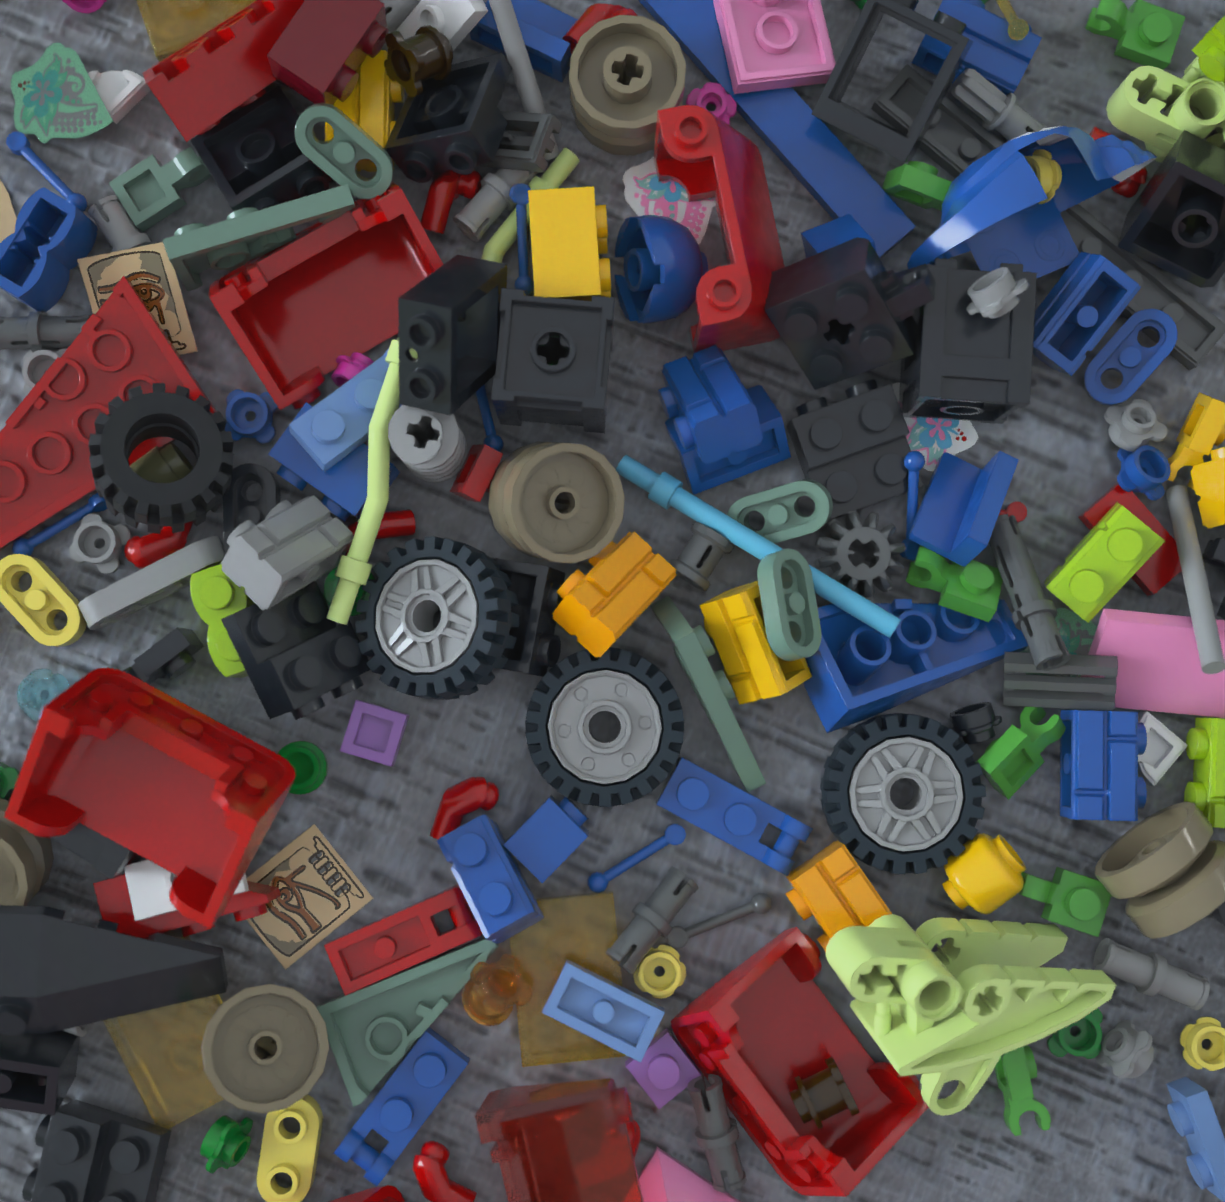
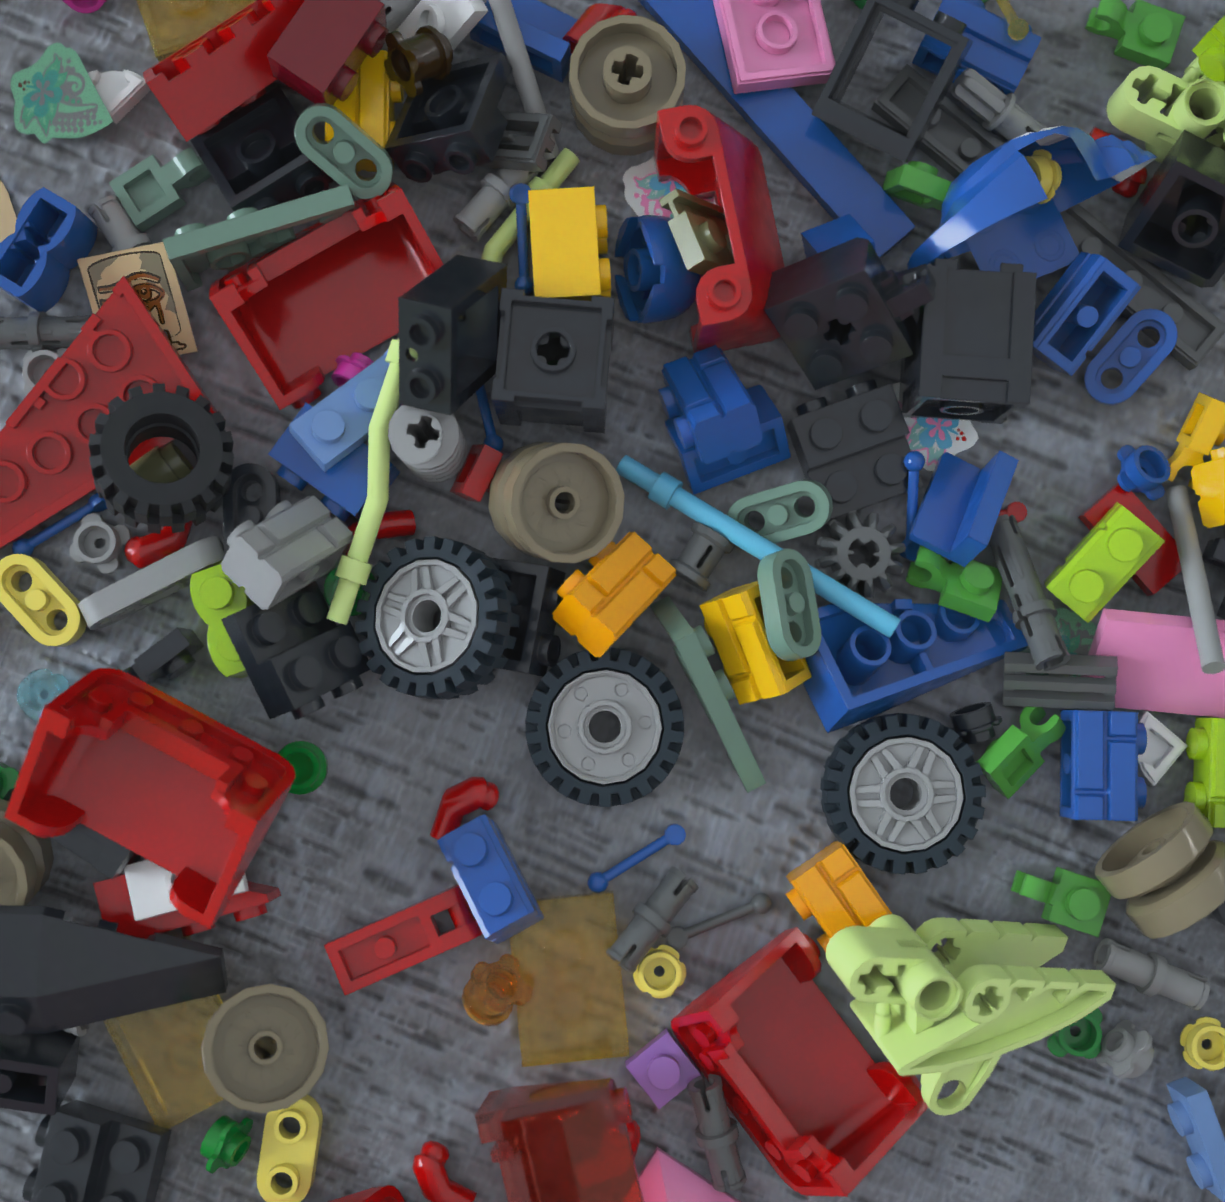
(20, 145): blue hinge -> none
(239, 405): blue plate -> none
(314, 899): tan sticker -> none
(374, 733): medium lavender plate -> none
(384, 1019): sand green wing -> none
(403, 1104): blue plate -> none
(441, 195): red arm -> none
(548, 836): blue brick -> none
(603, 1010): medium blue plate -> none
(698, 231): none -> olive plate
(714, 94): dark pink plate -> none
(732, 815): blue plate -> none
(823, 1095): dark brown brick -> none
(984, 874): yellow head -> none
(995, 293): light grey plate -> none
(1013, 1079): bright green plate -> none
(1134, 425): light grey plate -> none

